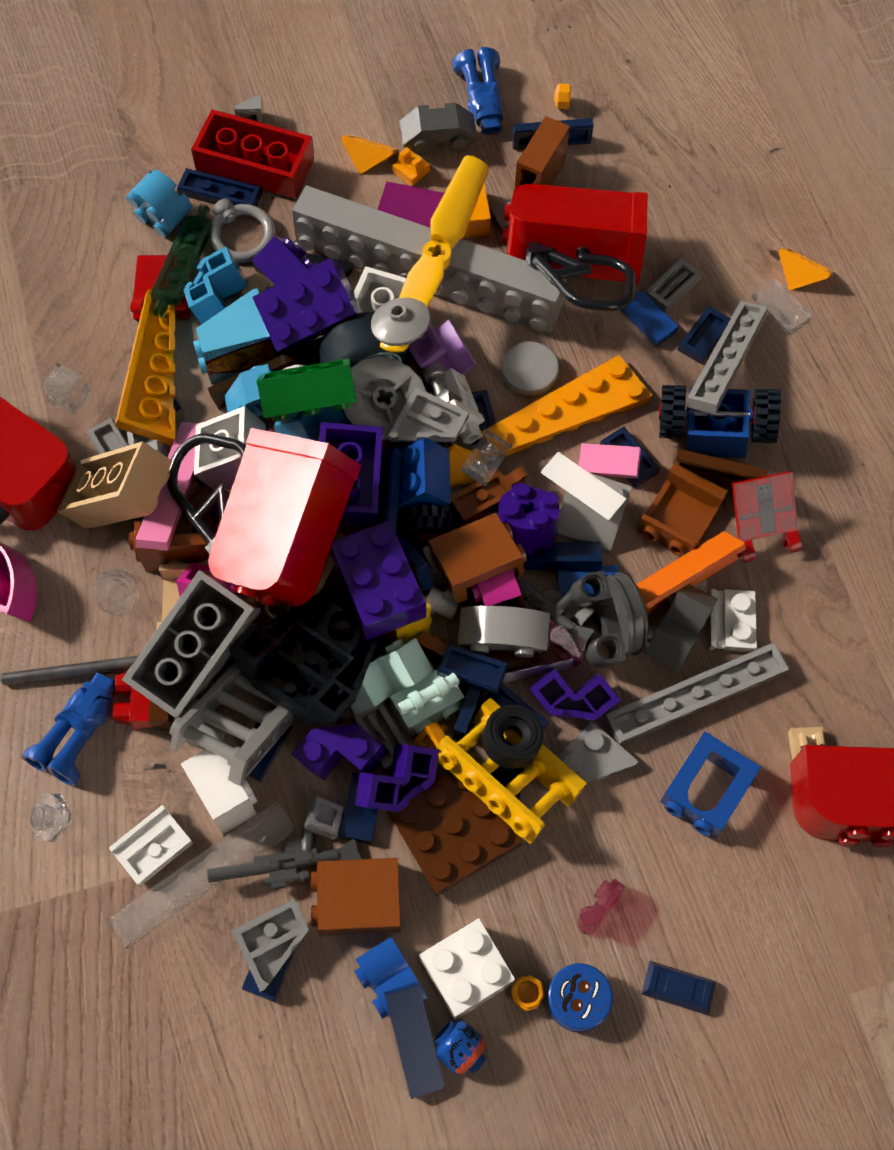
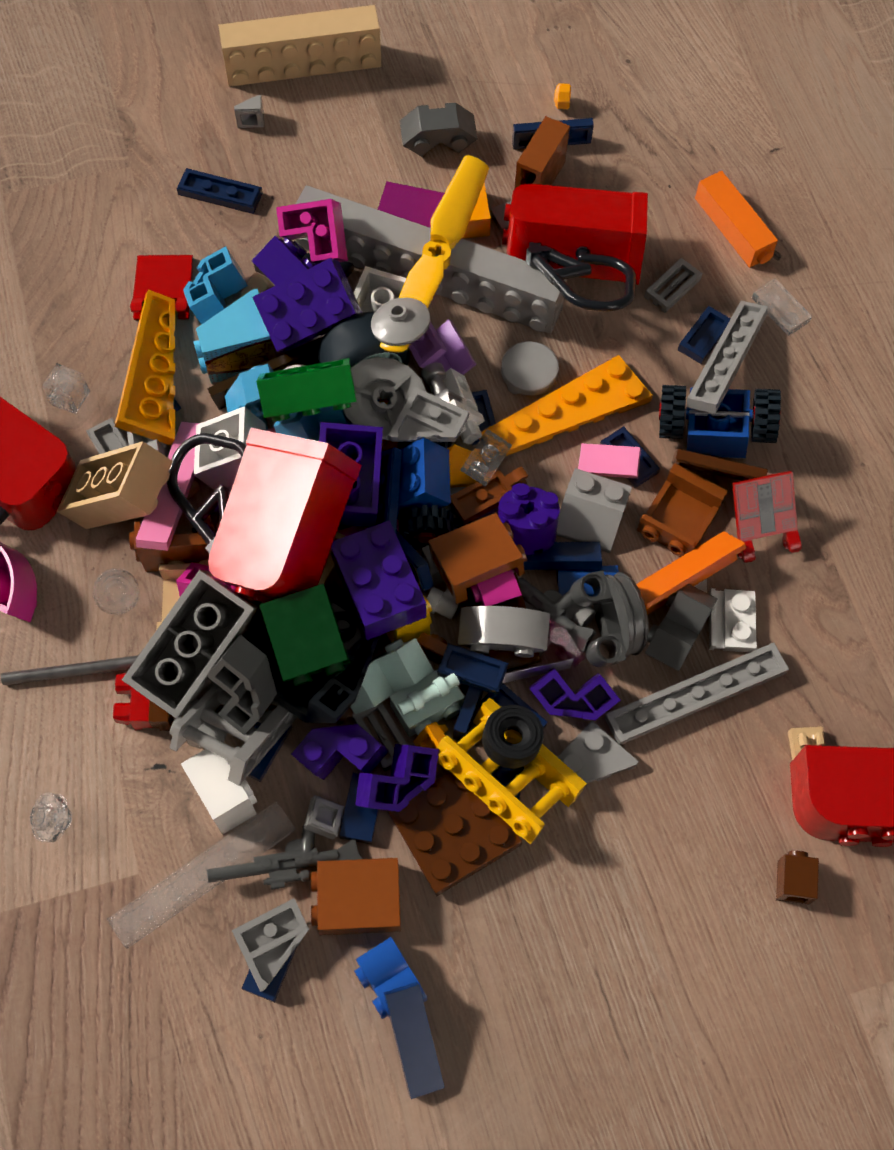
(84, 713): blue piece -> none
(150, 845): white plate -> none
(158, 202): dark azure brick -> none
(181, 261): clear green plate -> none
(226, 213): light grey piece -> none
(248, 679): none -> dark grey brick
(253, 153): red brick -> none
(301, 45): none -> tan brick
(305, 635): none -> dark green brick
(320, 223): none -> dark pink brick
(367, 153): light orange slope -> none
(410, 167): light orange tile -> none
(460, 1047): blue head -> none
(466, 969): white brick -> none
(485, 97): blue piece -> none
(527, 993): light orange tile -> none
(579, 997): blue head -> none
(583, 485): white sticker -> none
(607, 896): clear pink plate -> none
(650, 318): blue tile -> none
(678, 987): dark blue tile -> none
(724, 757): blue panel -> none
(736, 219): none -> orange brick
(797, 878): none -> reddish brown brick
(800, 269): light orange slope -> none

